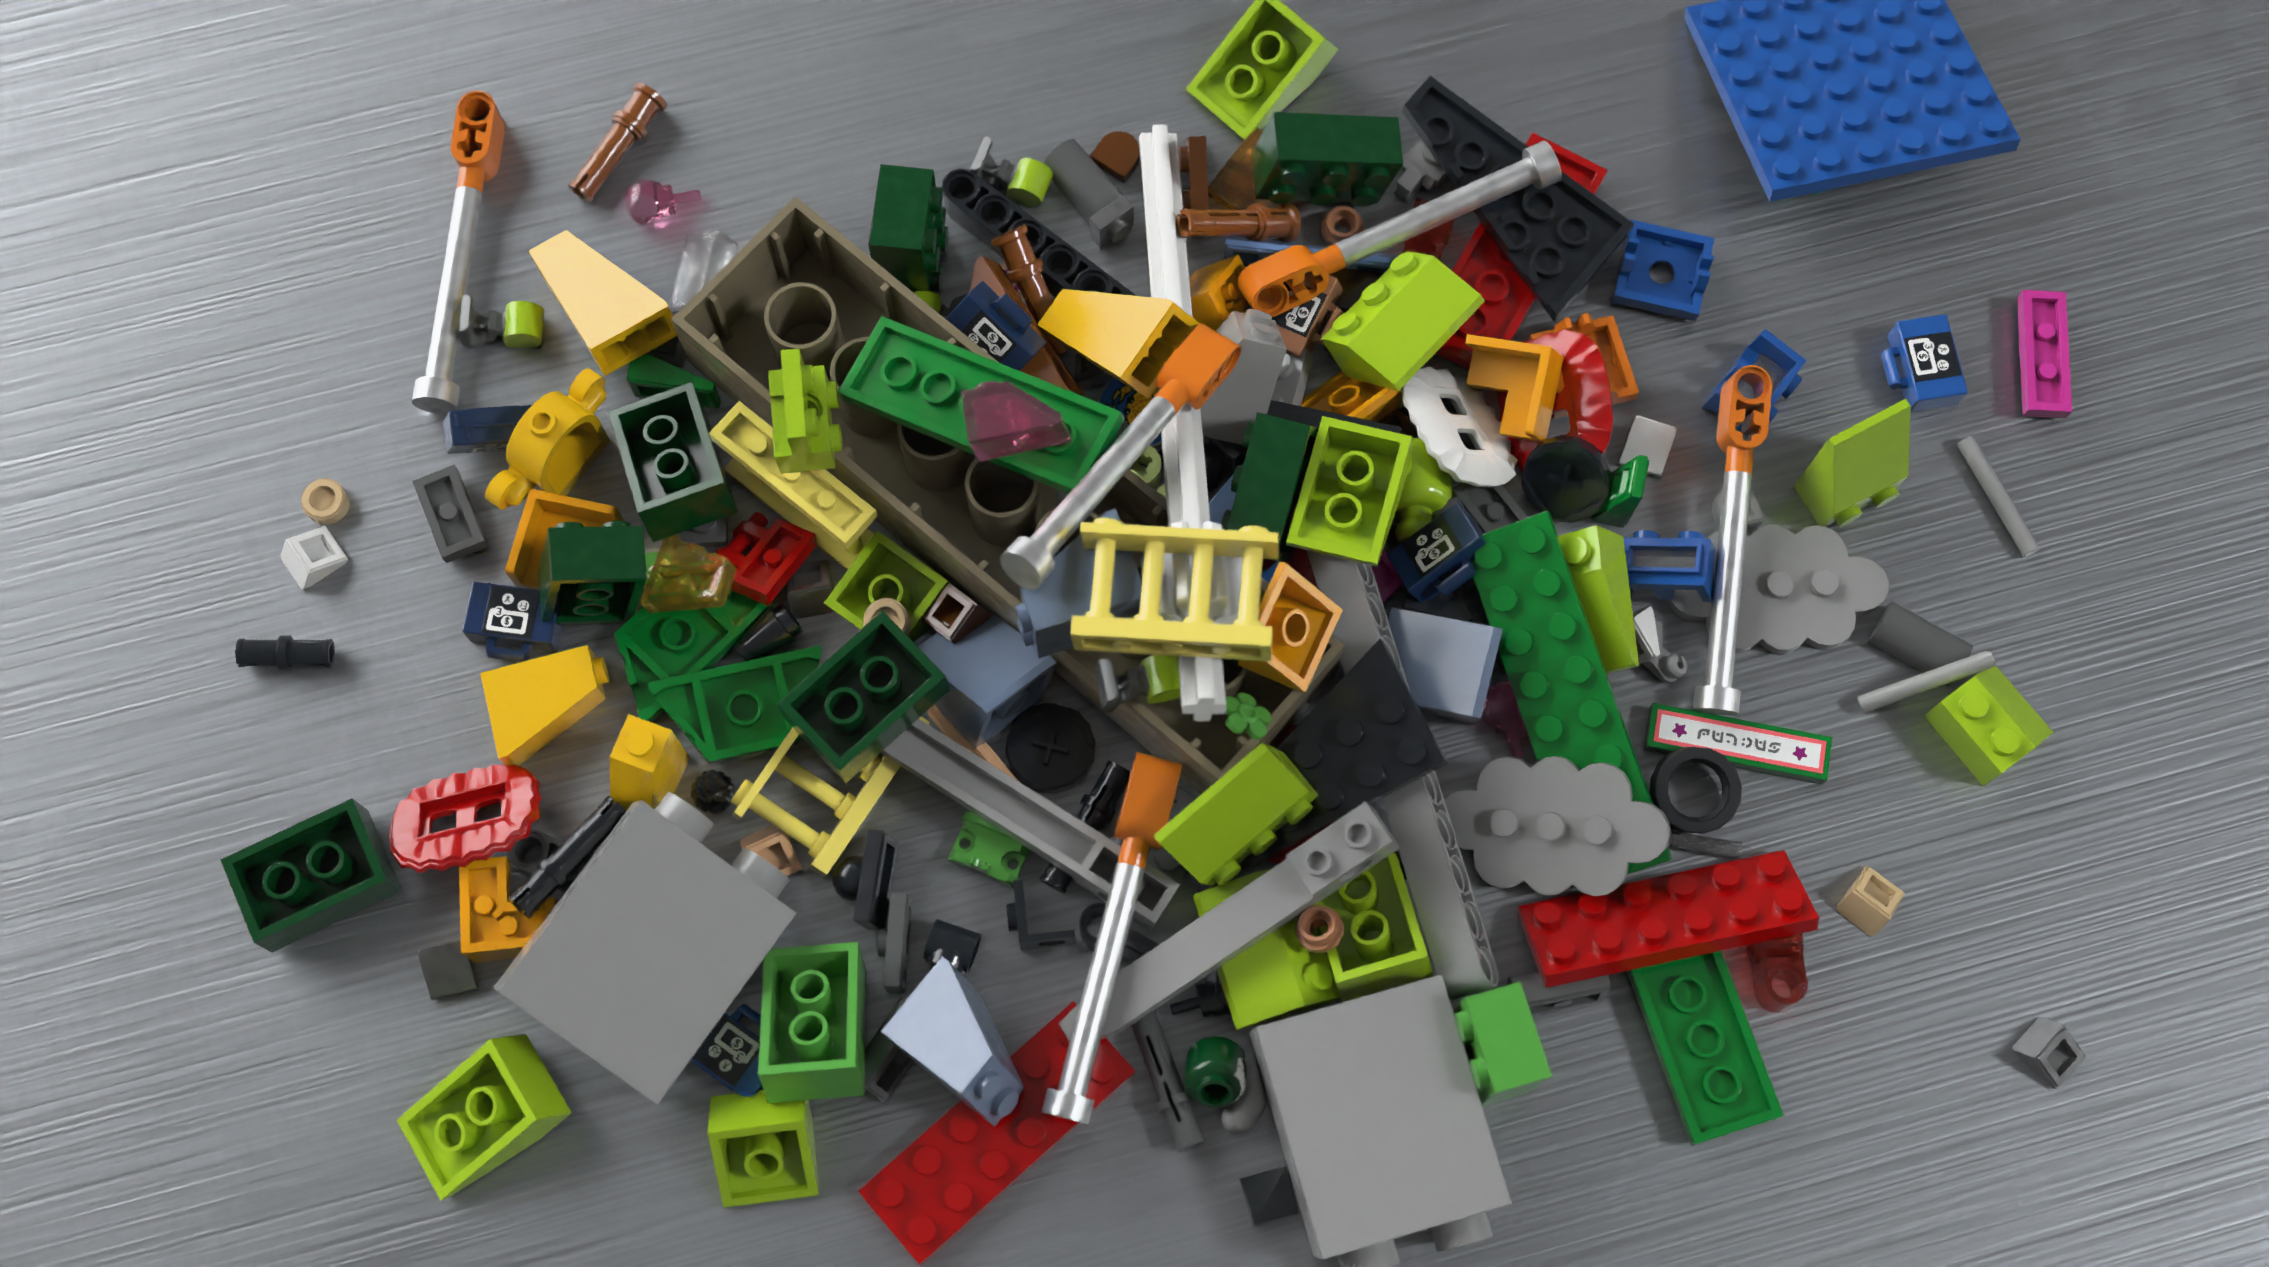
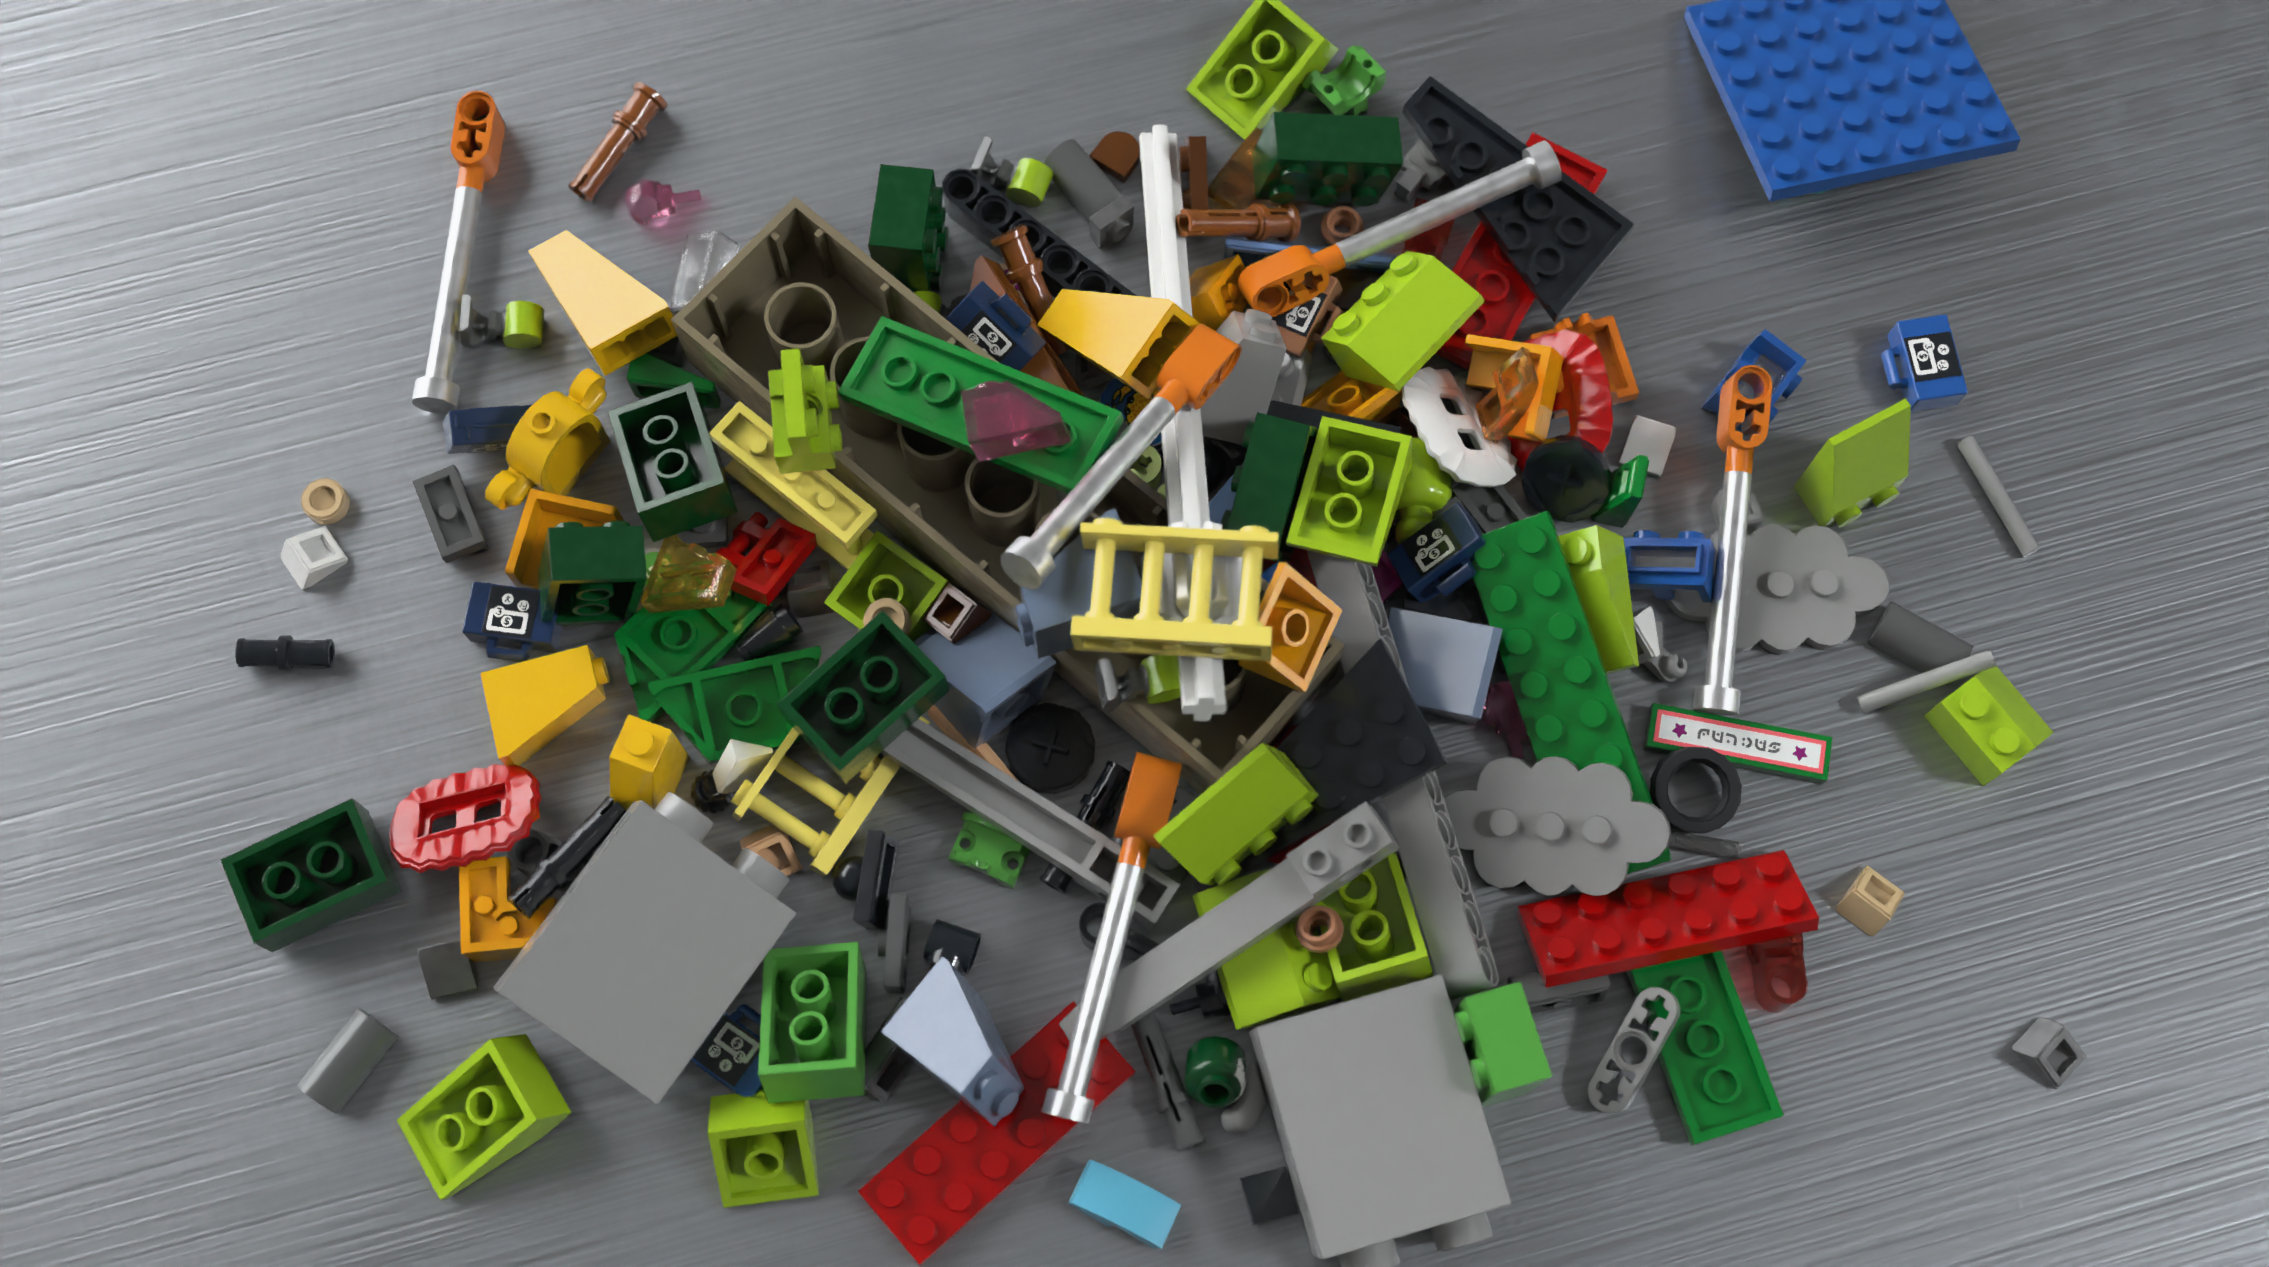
(347, 1061): none -> dark grey brick
(738, 763): none -> white slope
(1018, 922): black bracket -> none
(1124, 1203): none -> medium azure slope
(1244, 715): bright green plant -> none
(1349, 83): none -> bright green piece
(1510, 399): none -> clear orange slope
(1626, 1086): none -> light grey beam
(1683, 251): blue piece -> none
(2044, 354): dark pink plate -> none

